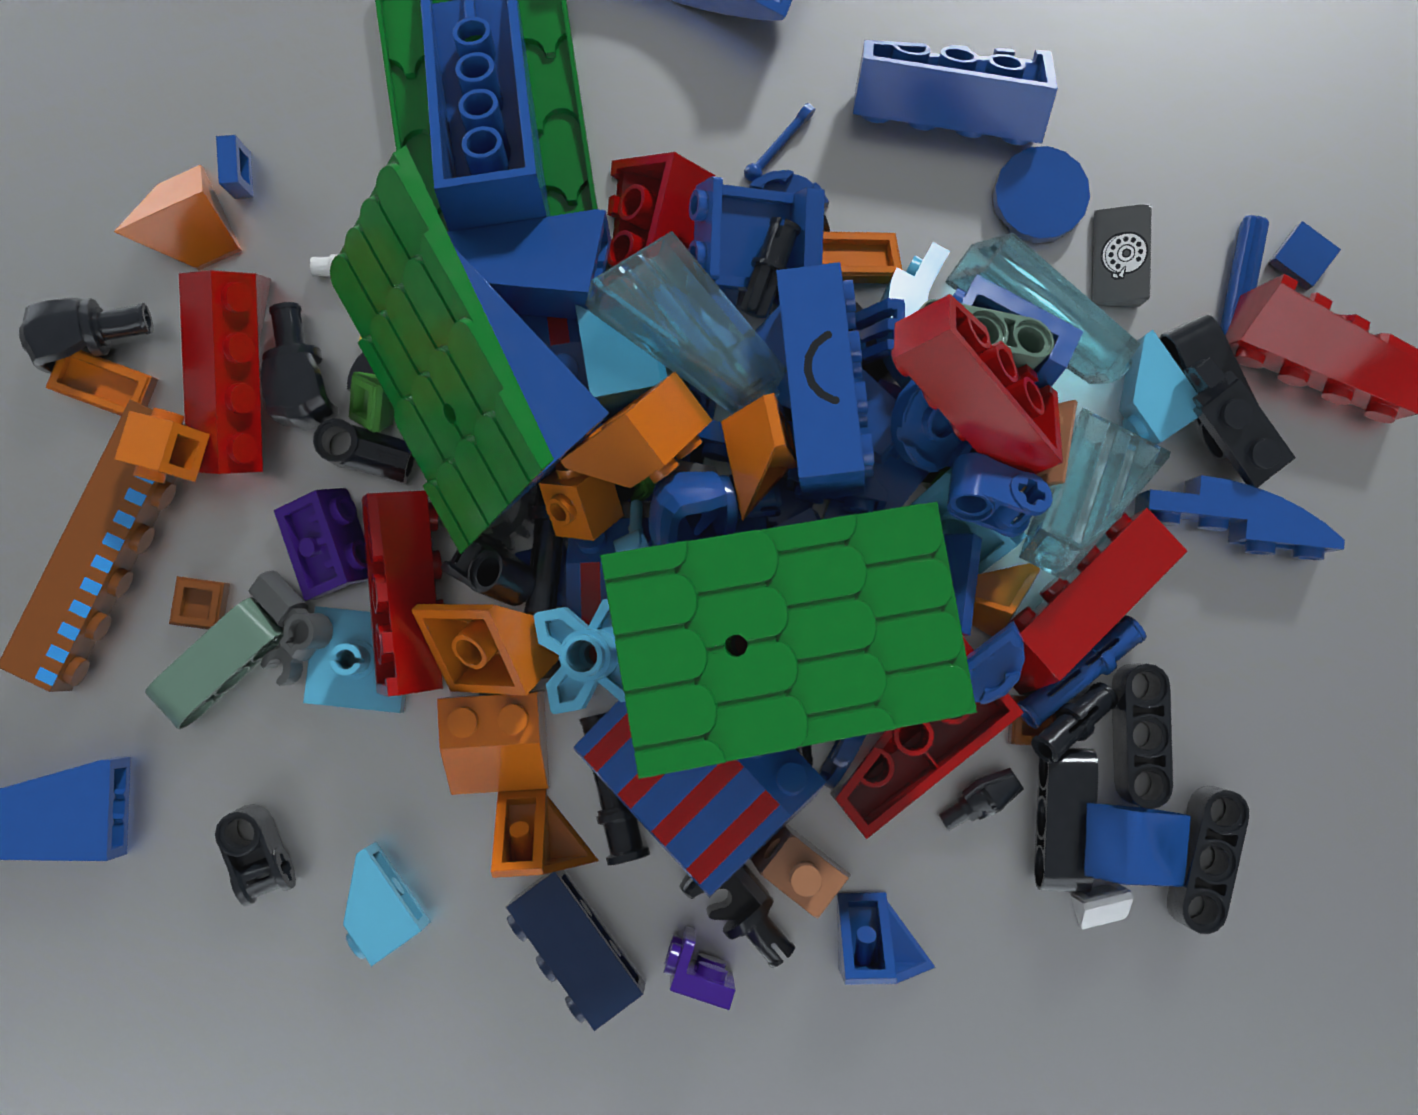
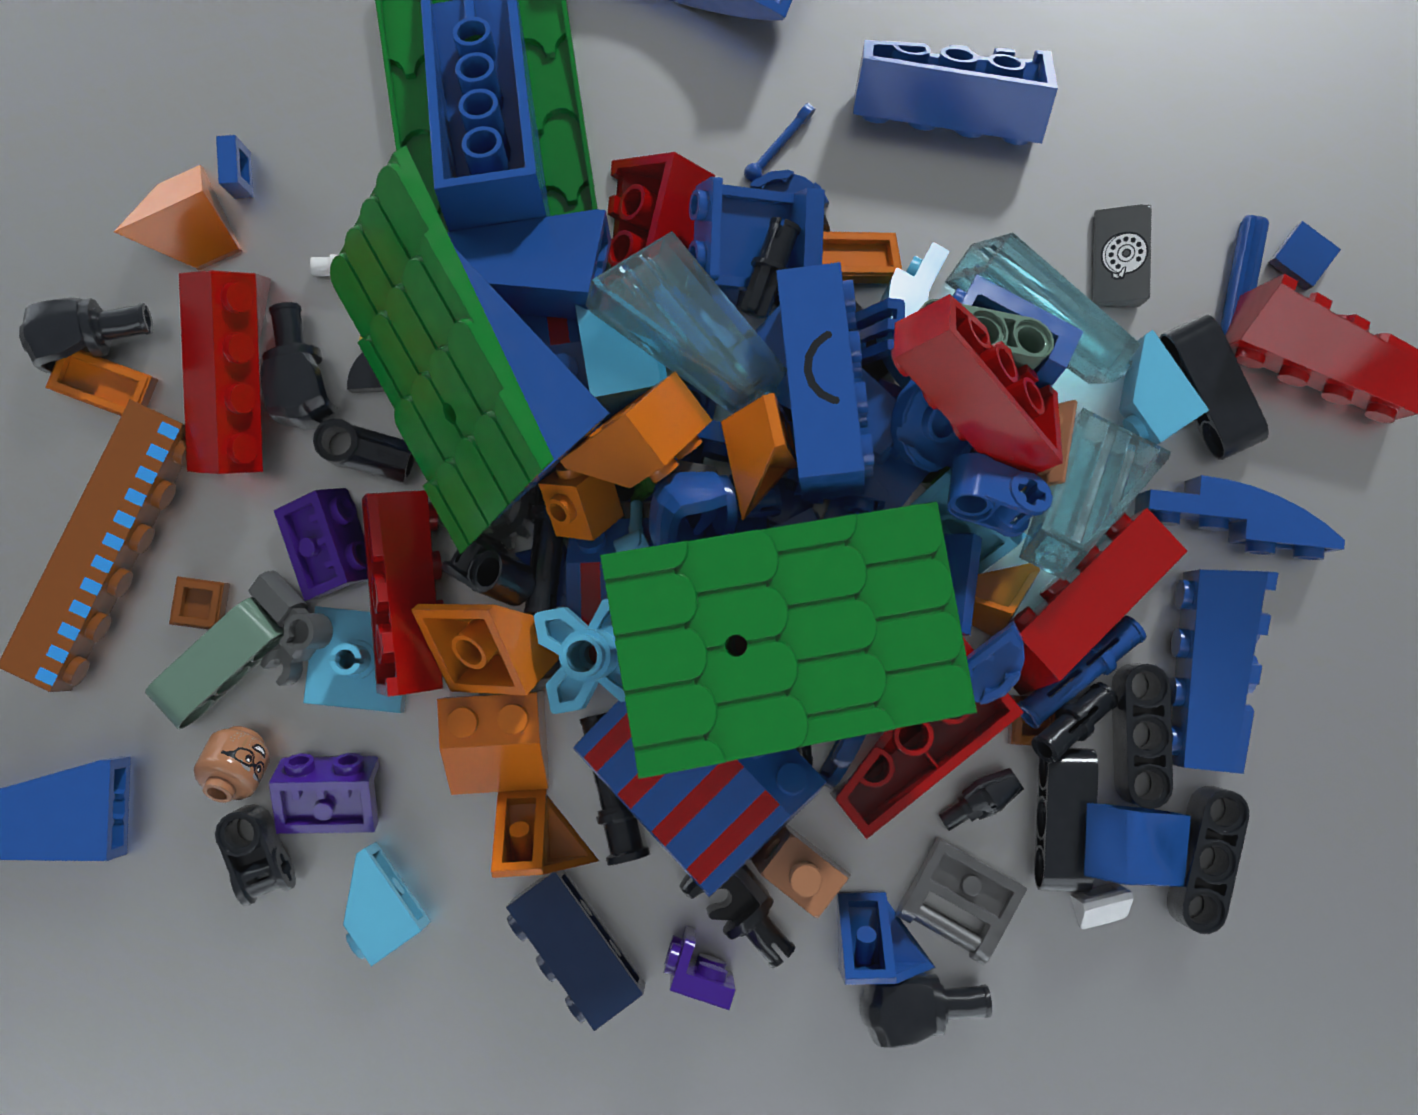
(161, 446): orange brick -> none
(232, 764): none -> nougat head
(324, 794): none -> dark purple bracket
(369, 403): bright green slope -> none
(918, 1009): none -> black piece
(969, 886): none -> flat silver plate
(1041, 194): blue tile -> none
(1216, 666): none -> blue wedge
(1237, 423): black hinge -> none

